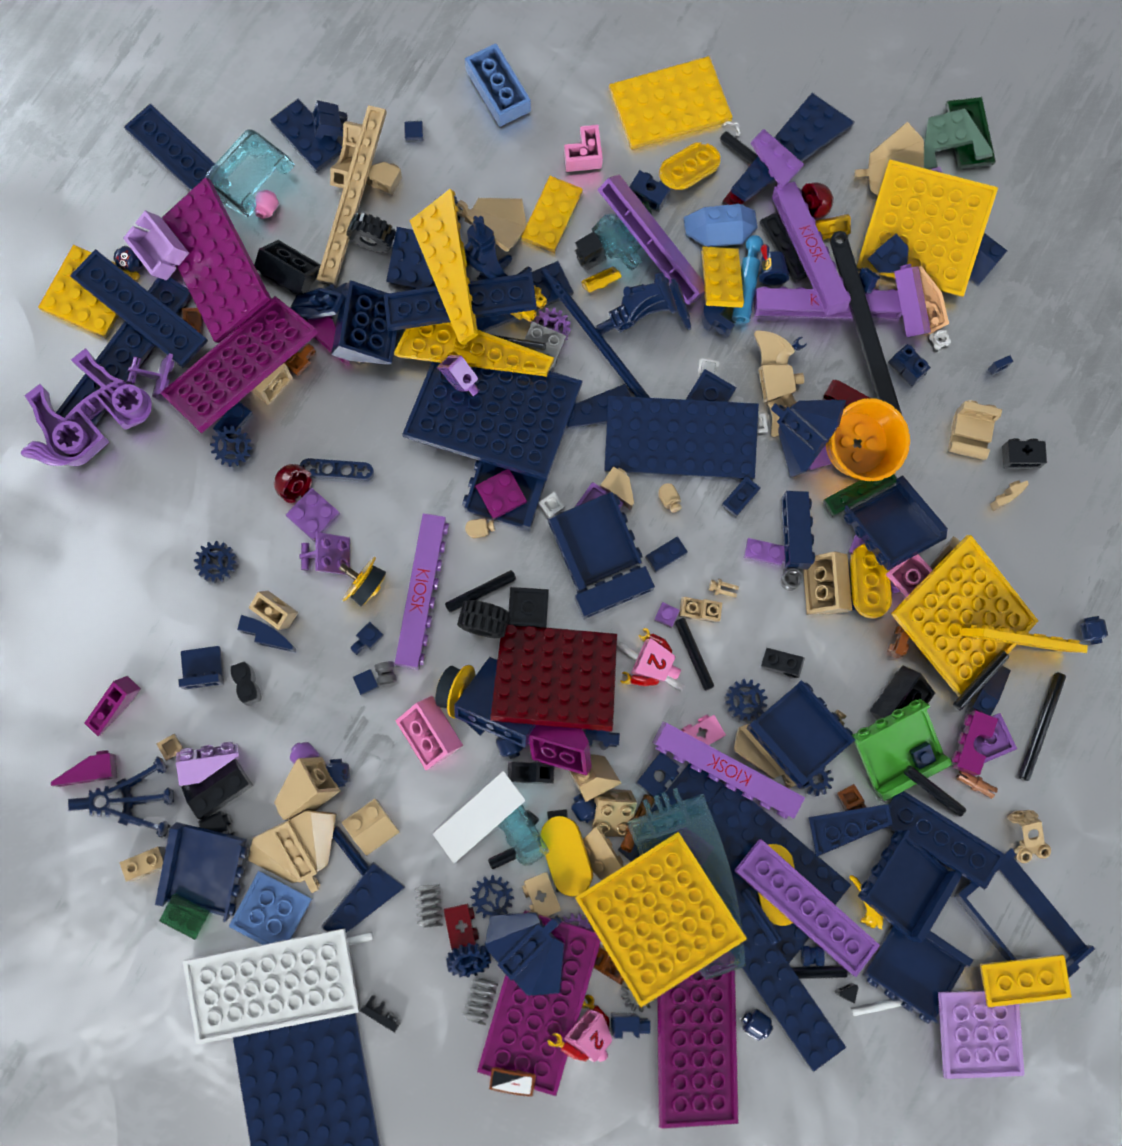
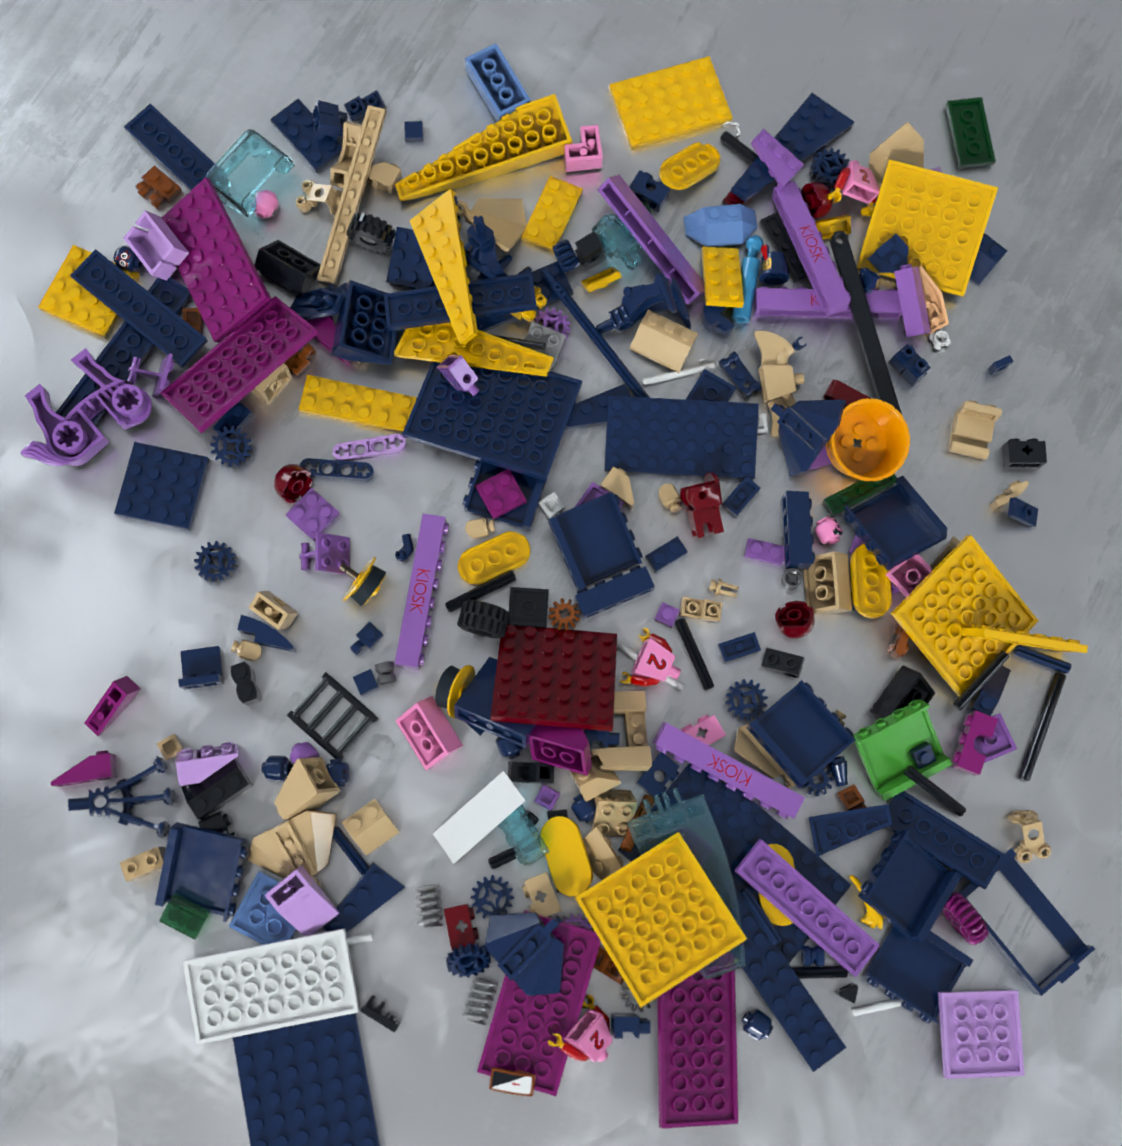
(159, 182): none -> dark orange plate
(162, 486): none -> dark blue plate
(247, 650): none -> tan arm
(276, 768): none -> dark blue head
(302, 902): none -> lavender slope
(312, 193): none -> tan piece
(324, 741): none -> black bar
(356, 403): none -> yellow plate
(357, 107): none -> dark blue slope
(369, 447): none -> lavender beam
(407, 549): none -> dark blue arm
(493, 558): none -> yellow tile
(513, 143): none -> yellow wedge
(547, 797): none -> medium lavender tile
(560, 609): none -> dark orange gear
(566, 255): none -> dark blue gear
(636, 754): none -> tan wedge
(663, 341): none -> tan slope
(672, 375): none -> white bar
(705, 502): none -> dark red piece
(739, 375): none -> dark blue plate
(739, 647): none -> dark blue plate
(795, 619): none -> dark red cylinder
(828, 165): none -> dark blue gear
(828, 530): none -> bright pink head
(839, 770): none -> dark blue cone
(857, 183): none -> bright pink torso
(952, 131): sand green wing -> none
(965, 919): none -> magenta gear
(977, 784): nougat pin -> none
(1023, 512): none -> dark blue plate
(1025, 980): yellow plate -> none
(1042, 659): none -> dark blue axle
(1093, 630): dark blue head -> none

